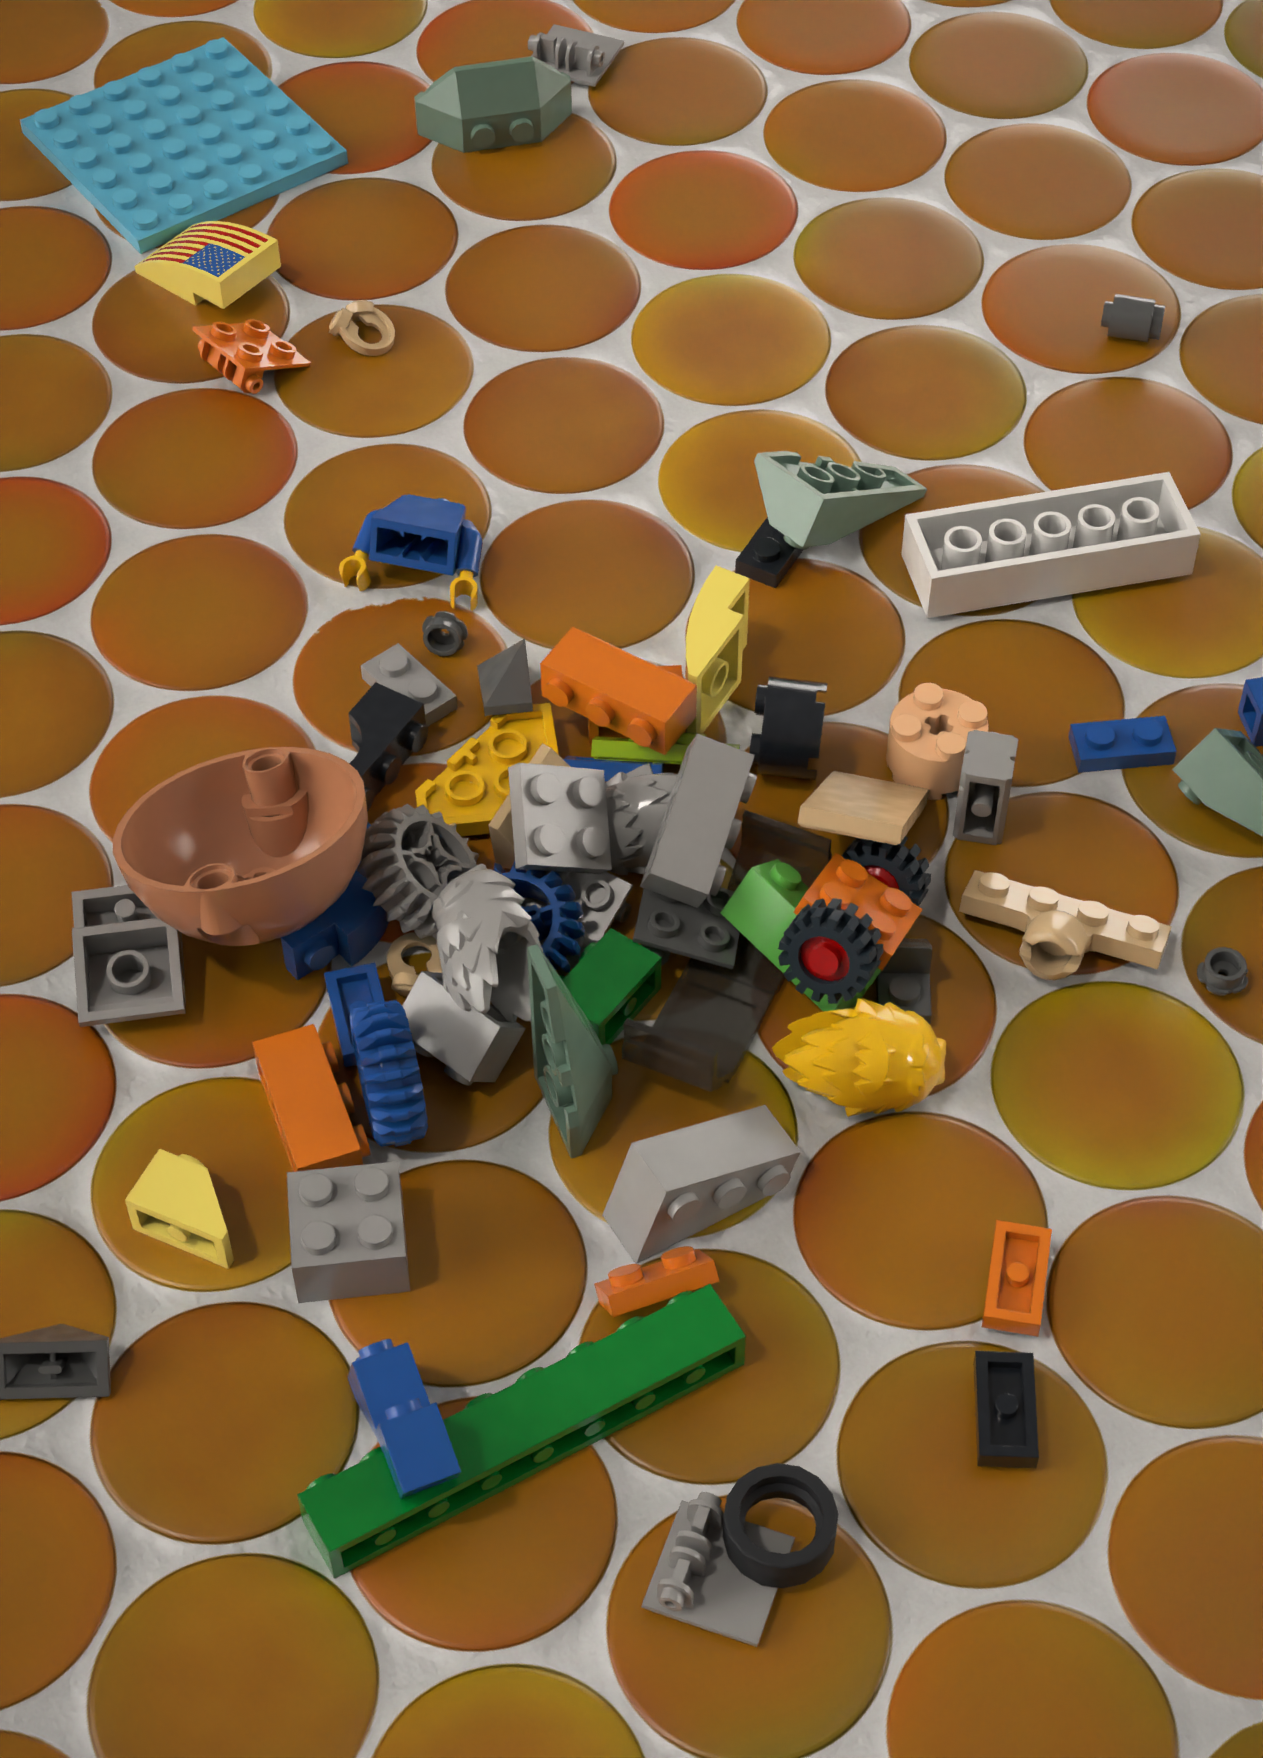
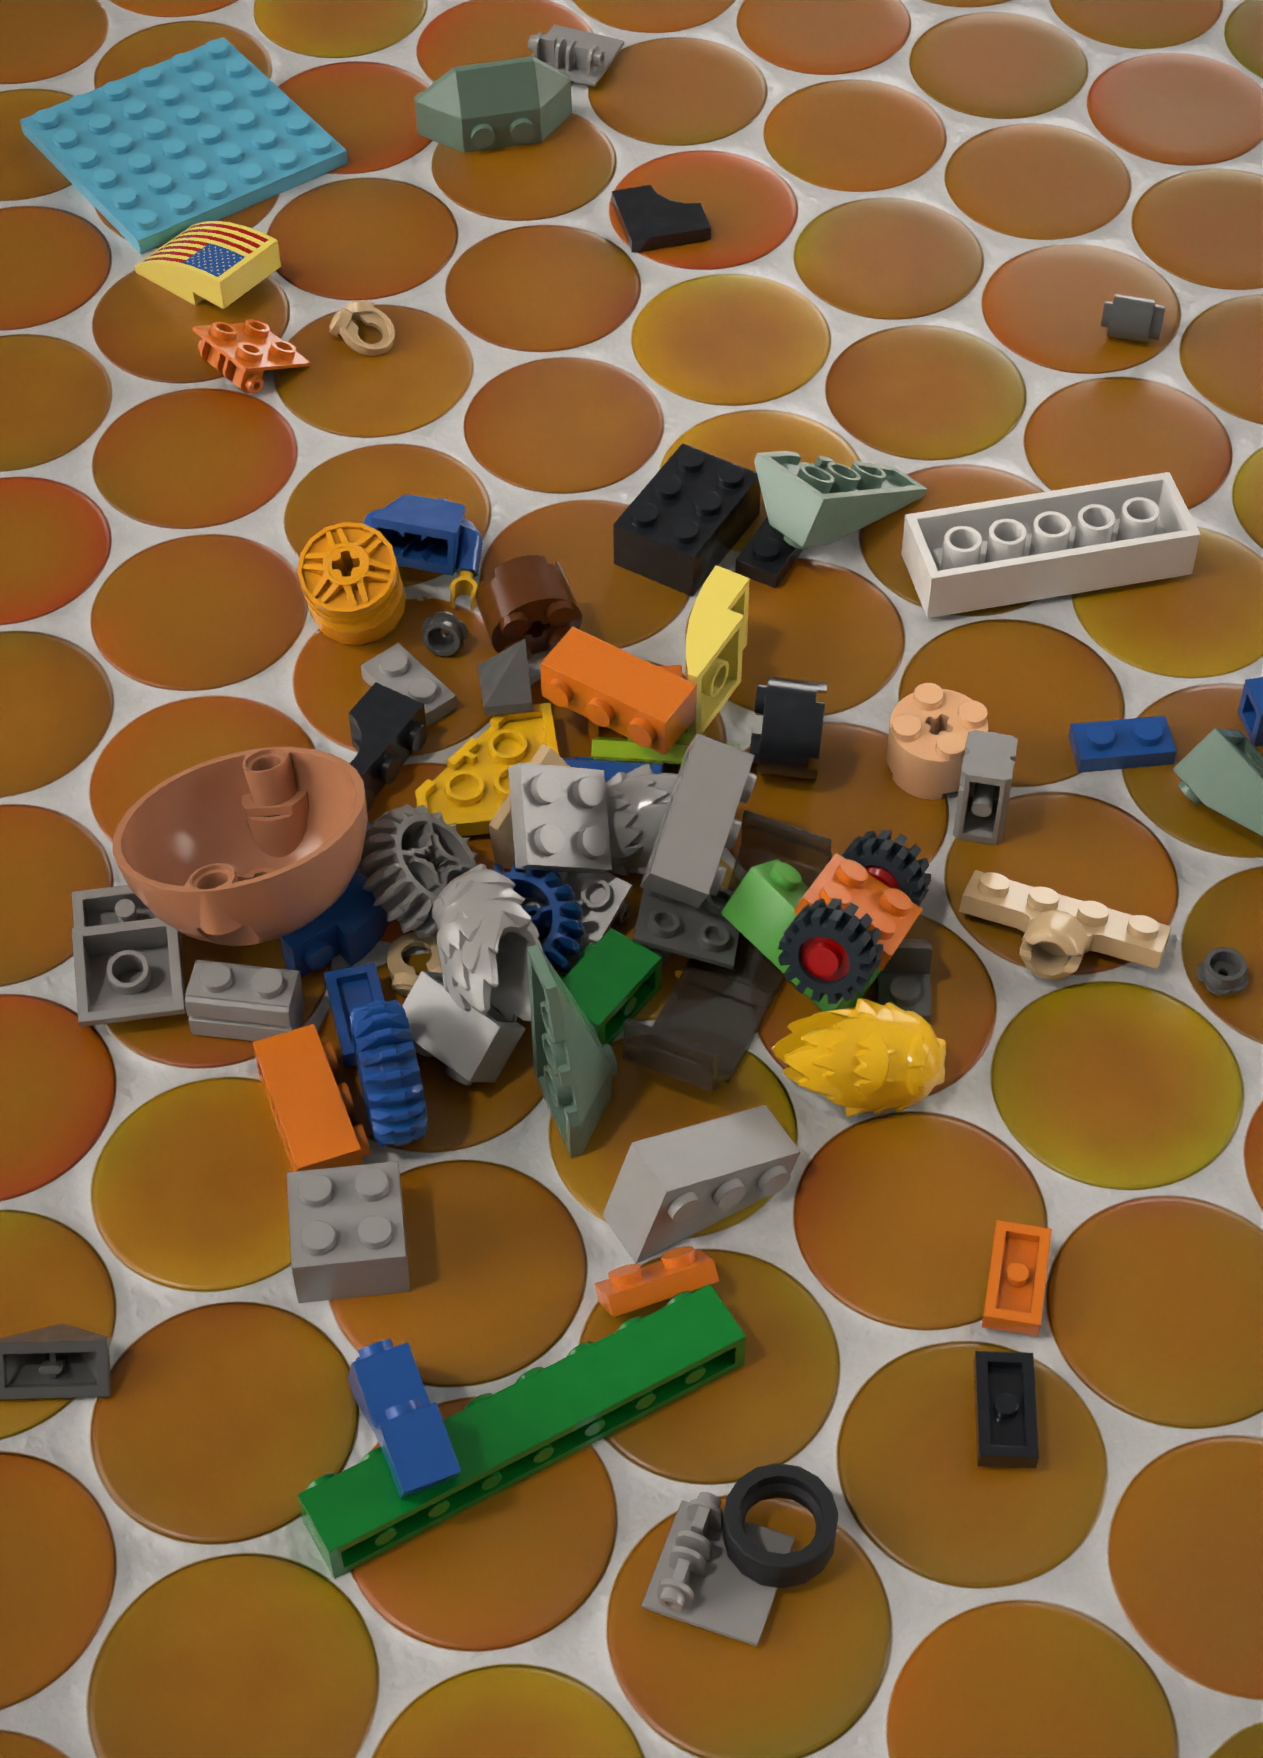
(180, 1207): light yellow slope -> none
(243, 1000): none -> light grey brick
(355, 606): none -> light orange wheel
(528, 603): none -> reddish brown brick
(656, 221): none -> black tile
(686, 519): none -> black brick
(863, 807): tan tile -> none

